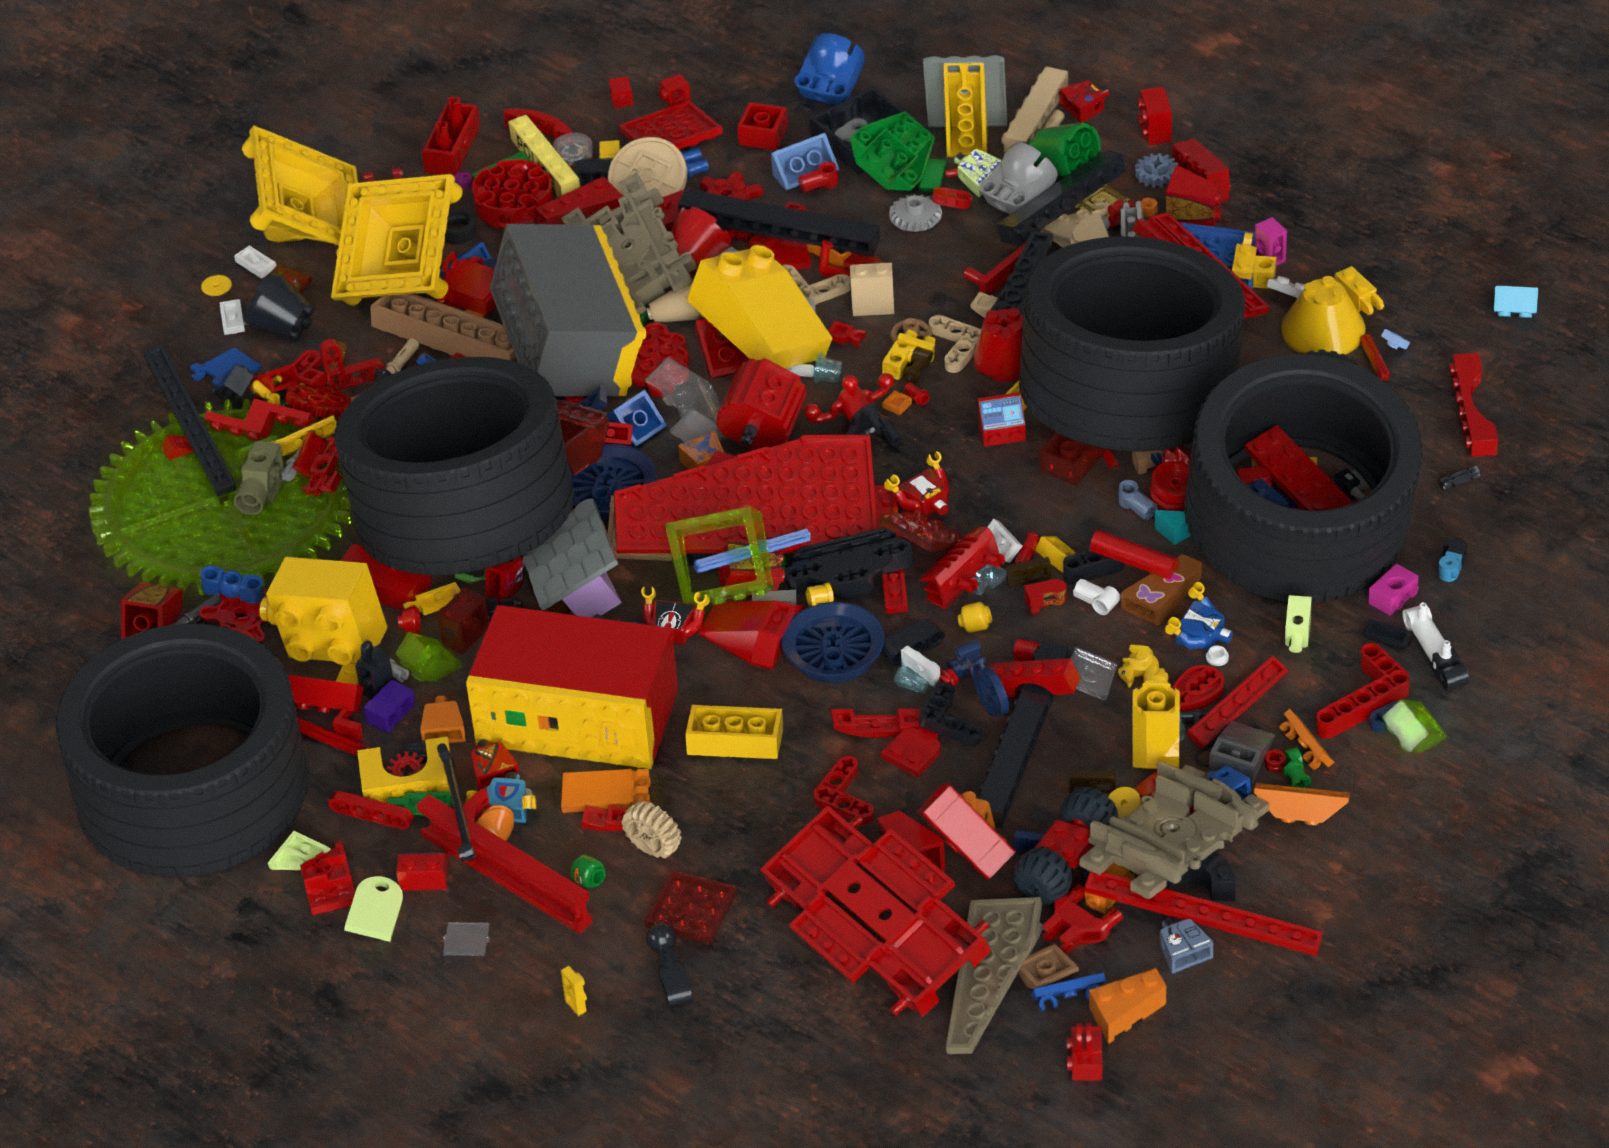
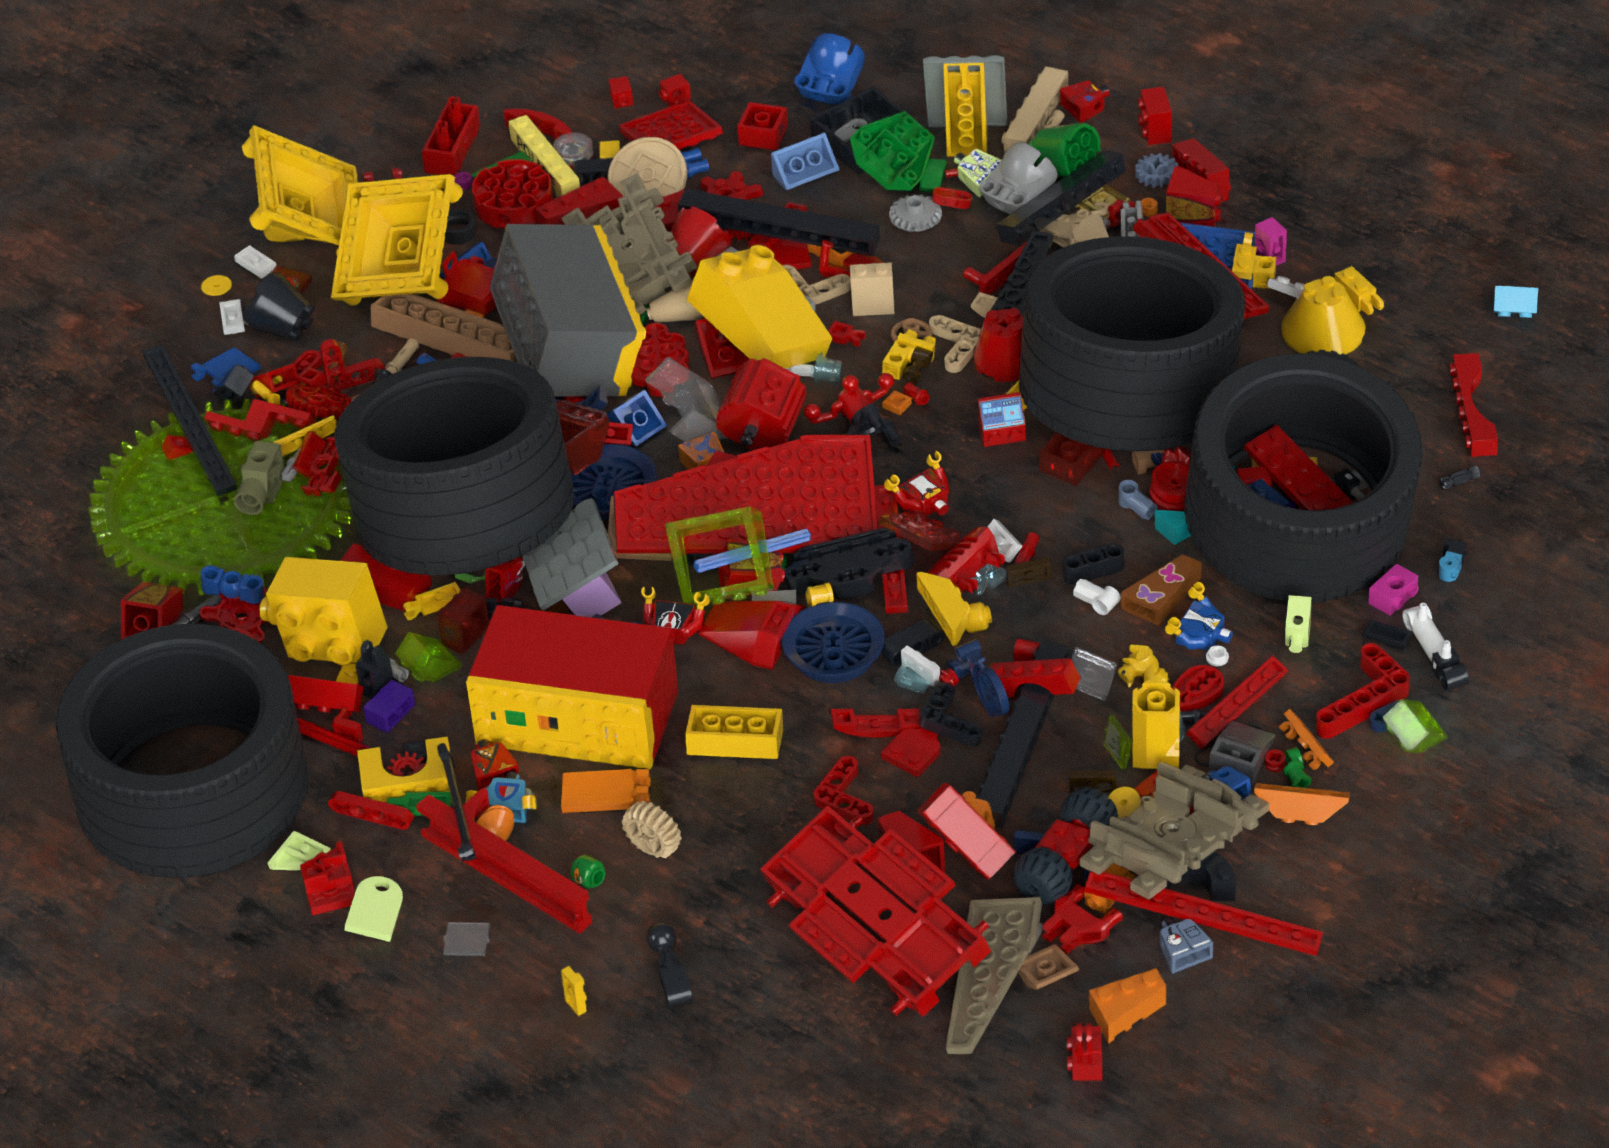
(410, 620): red cone -> none
(423, 870): red slope -> none
(442, 720): orange torso -> none
(602, 819): red slope -> none
(692, 905): clear red plate -> none
(824, 176): red piece -> none
(945, 604): none -> yellow wedge
(1045, 594): red leg -> none
(1054, 549): yellow slope -> none
(1067, 989): blue plate -> none
(1117, 742): none -> clear neon green piece
(1134, 554): red brick -> none
(1375, 357): red axle -> none
(1395, 340): light blue plate -> none

